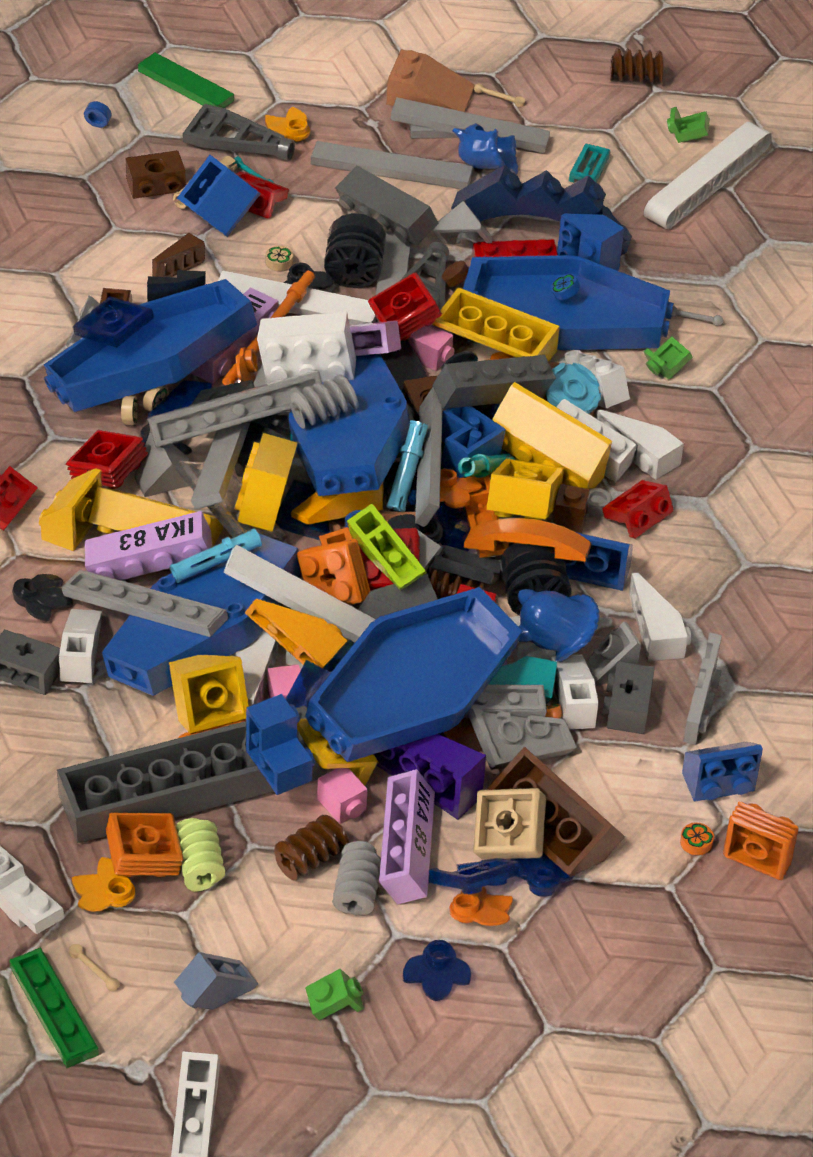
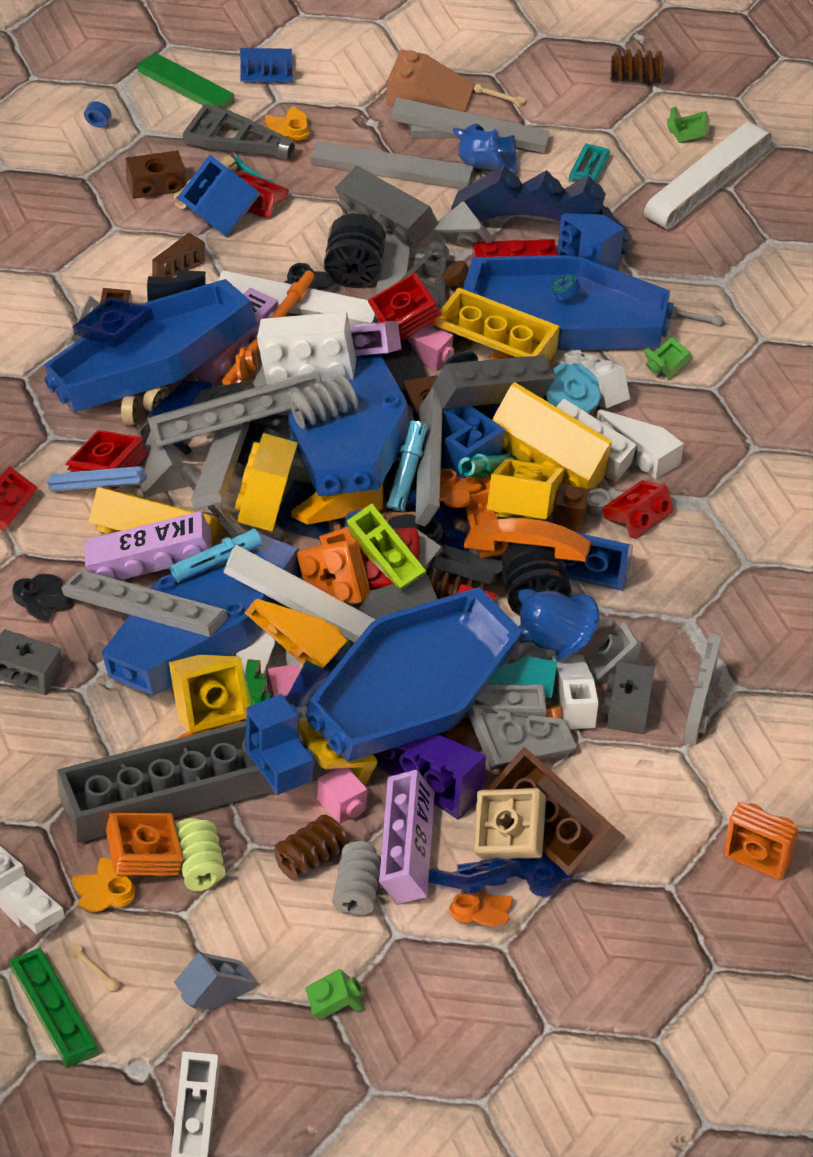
(68, 516): yellow slope -> none
(79, 645): white slope -> none
(96, 478): none -> medium blue axle
(256, 683): none -> green slope
(266, 65): none -> blue hinge
(279, 258): tan tile -> none
(437, 974): clear blue plate -> none
(658, 622): white slope -> none
(696, 838): orange tile -> none
(722, 770): blue slope -> none

